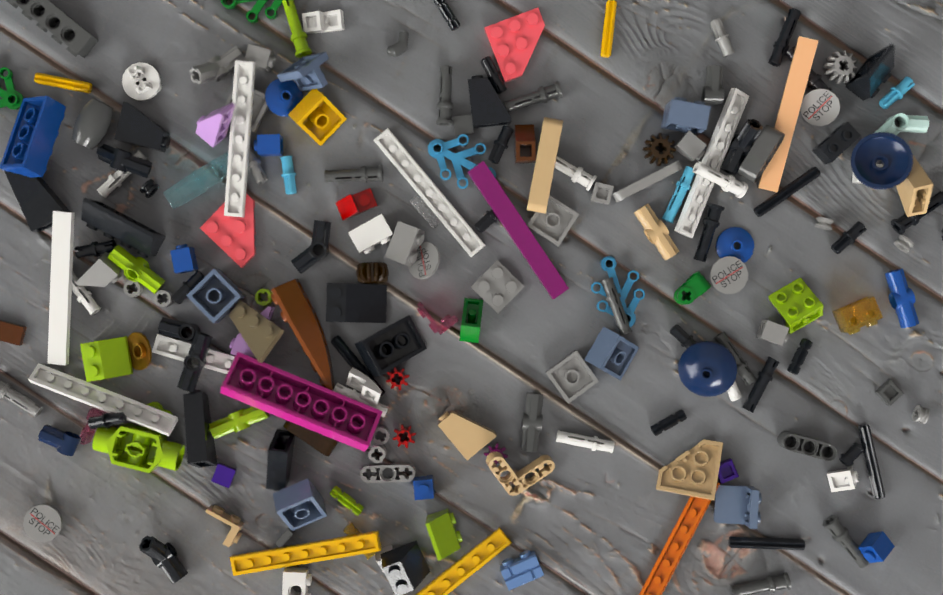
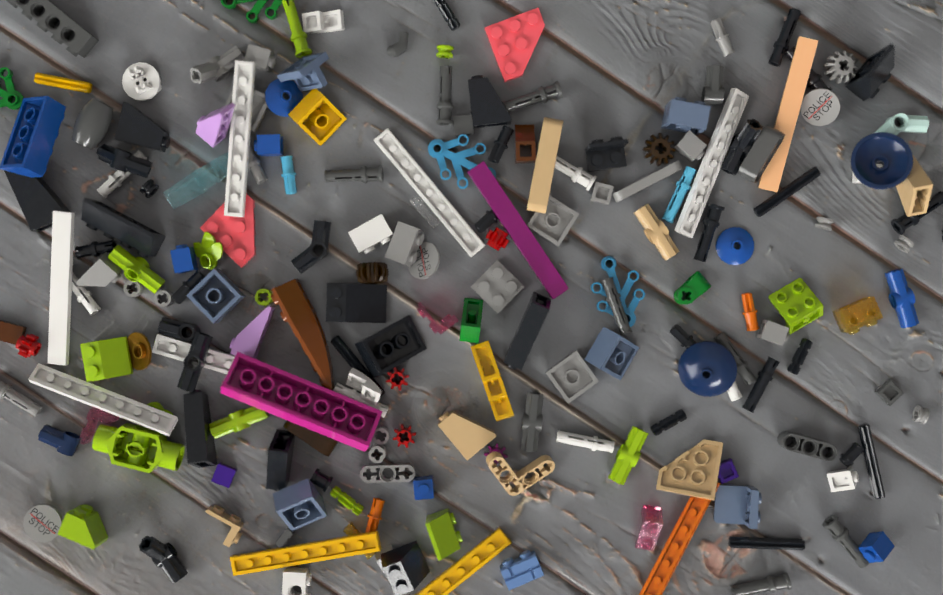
(28, 345): none -> red gear
(84, 527): none -> lime slope
(107, 420): black axle -> none
(208, 251): none -> lime plate
(255, 329): dark tan wing -> none
(321, 480): none -> black bush
(356, 204): red slope -> none
(375, 514): none -> orange axle
(444, 51): none -> lime bush
(492, 381): none -> yellow slope
(493, 75): black axle -> none
(497, 239): none -> red gear
(527, 331): none -> black slope
(606, 155): none -> black bracket
(608, 28): yellow axle -> none
(628, 455): none -> lime piece
(650, 529): none -> clear pink bracket
(727, 183): white pin -> none
(729, 275): light grey piece -> none
(749, 312): none -> orange axle
(836, 143): black brick -> none
(848, 237): black axle -> none
(896, 93): medium azure axle -> none

